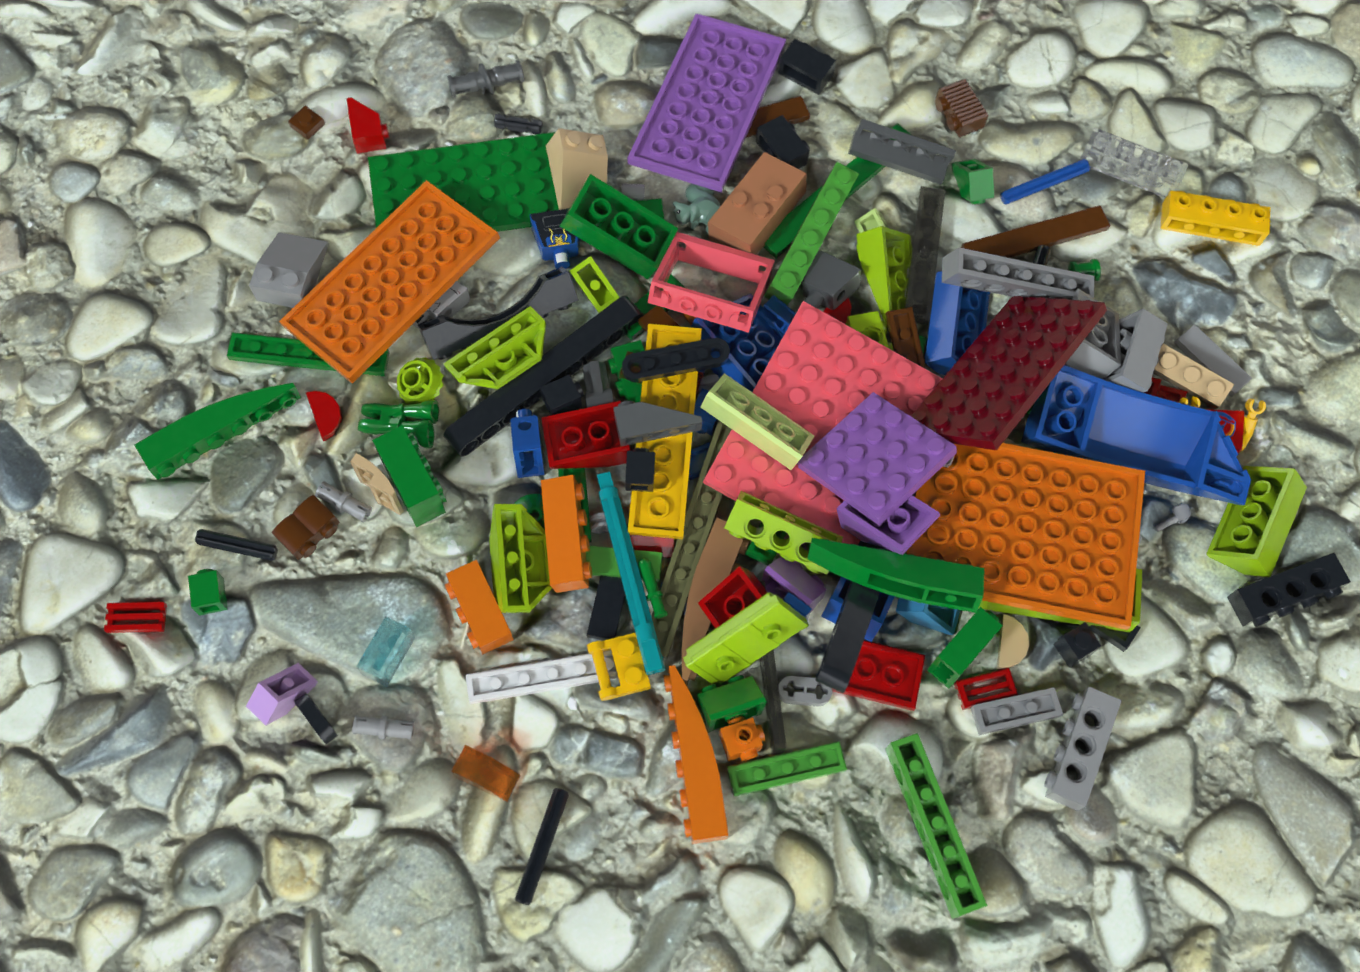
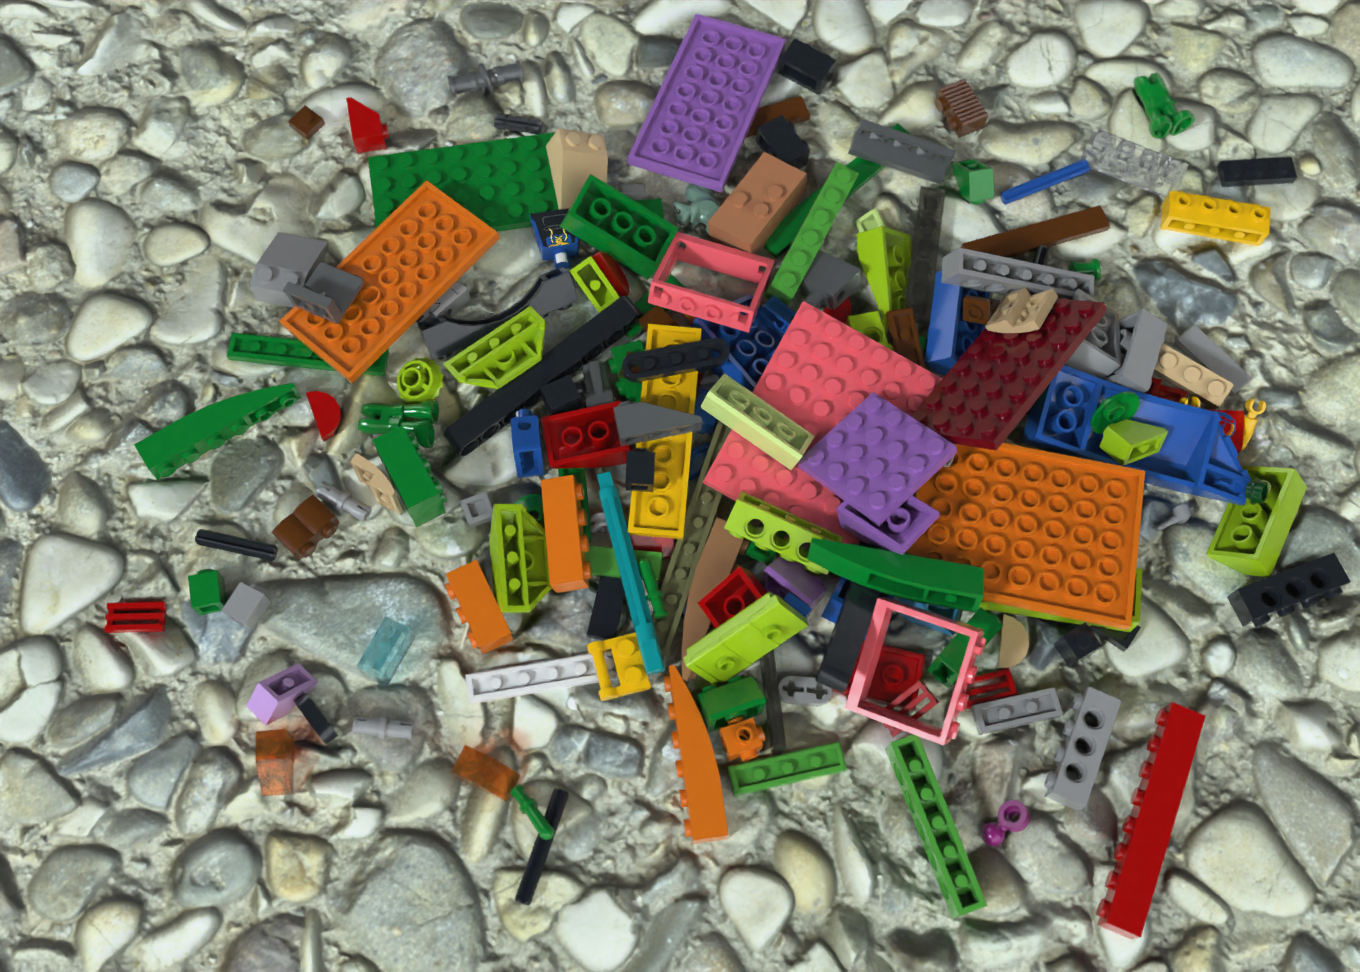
(247, 605): none -> light grey brick
(275, 761): none -> clear orange slope
(326, 292): none -> dark grey bracket
(477, 509): none -> light grey plate
(528, 807): none -> green piece
(612, 272): none -> red tile
(868, 661): none -> coral window
(926, 693): none -> red tile
(978, 309): none -> reddish brown bracket
(994, 833): none -> magenta plate
(1021, 311): none -> tan slope
(1114, 409): none -> green dish
(1132, 441): none -> lime slope
(1151, 821): none -> red brick
(1158, 102): none -> green piece
(1256, 171): none -> black plate
(1256, 491): none -> dark green plate

